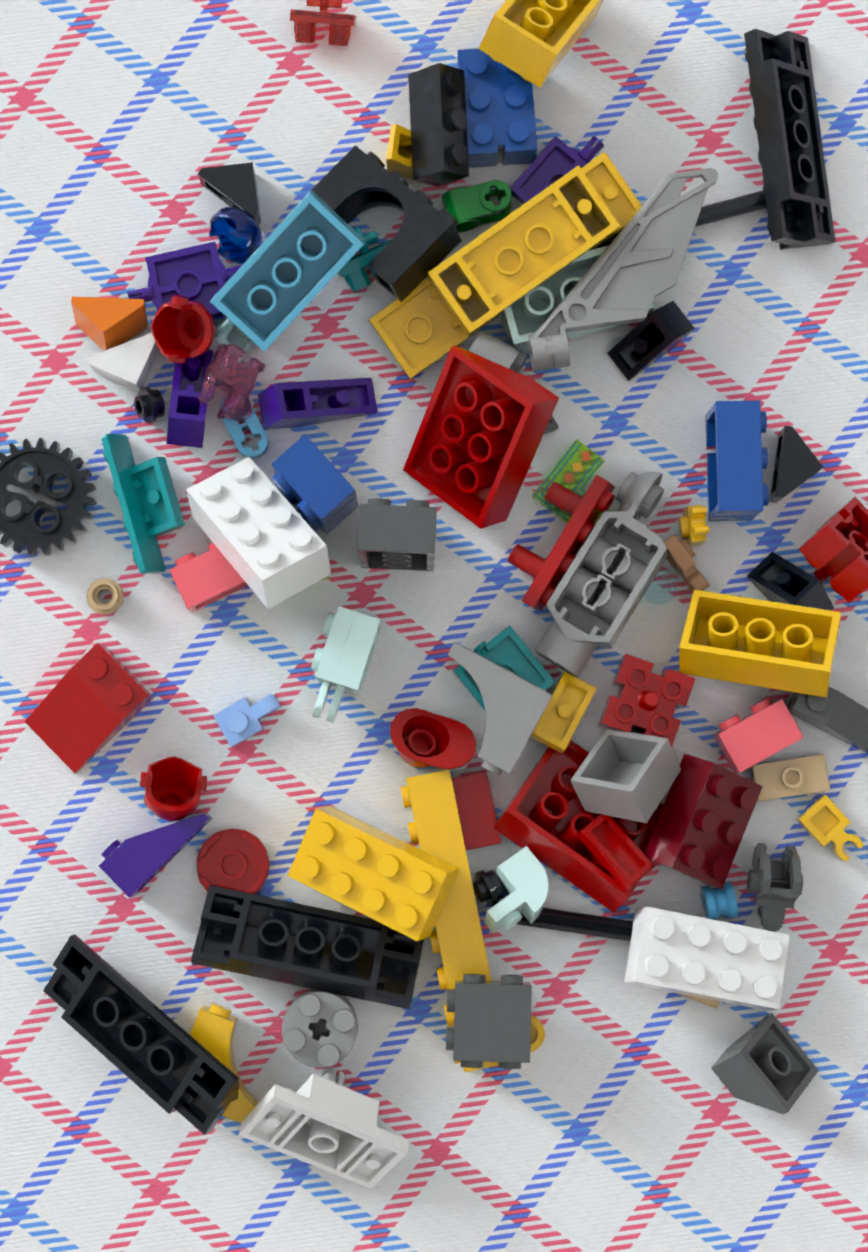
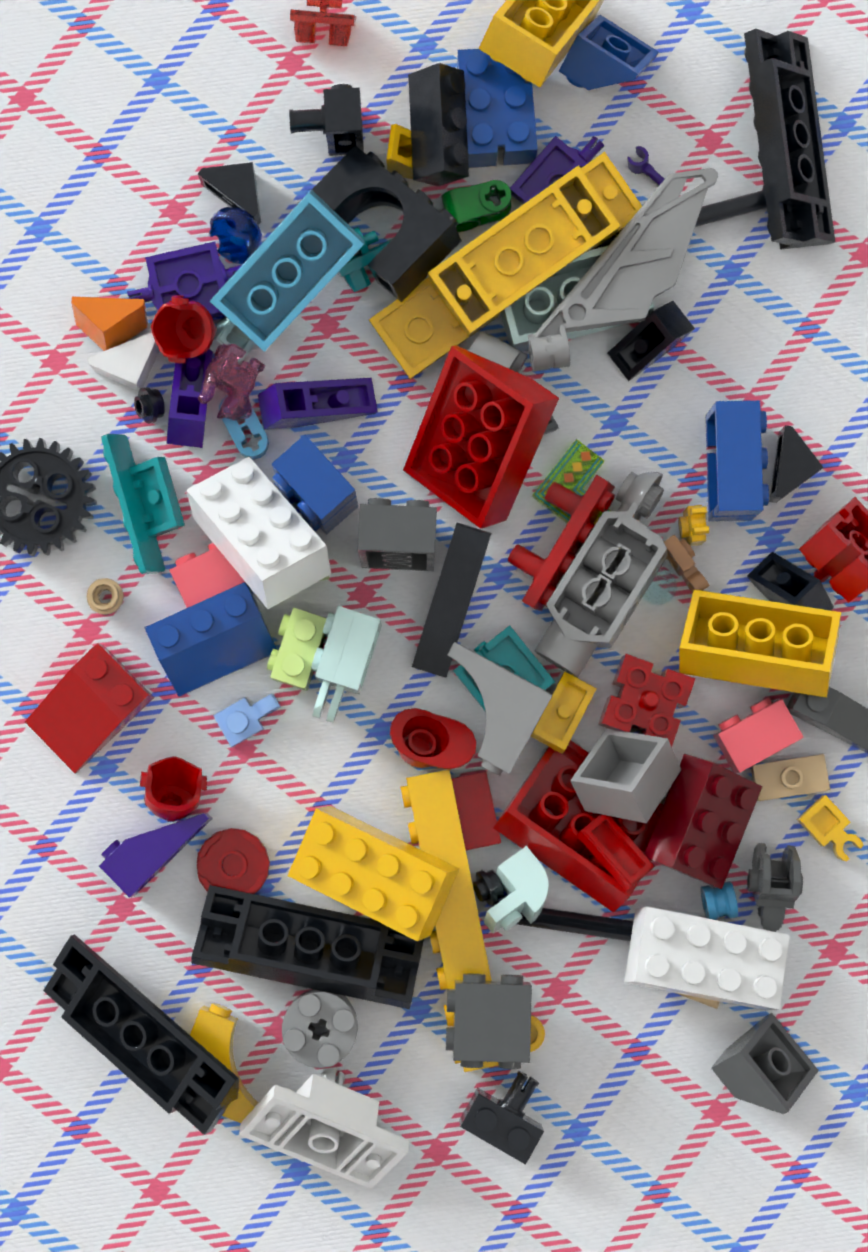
(211, 639): none -> blue slope
(301, 638): none -> yellowish green brick
(338, 119): none -> black brick
(451, 599): none -> black slope
(503, 1120): none -> black brick
(605, 56): none -> blue slope
(644, 166): none -> dark purple hand

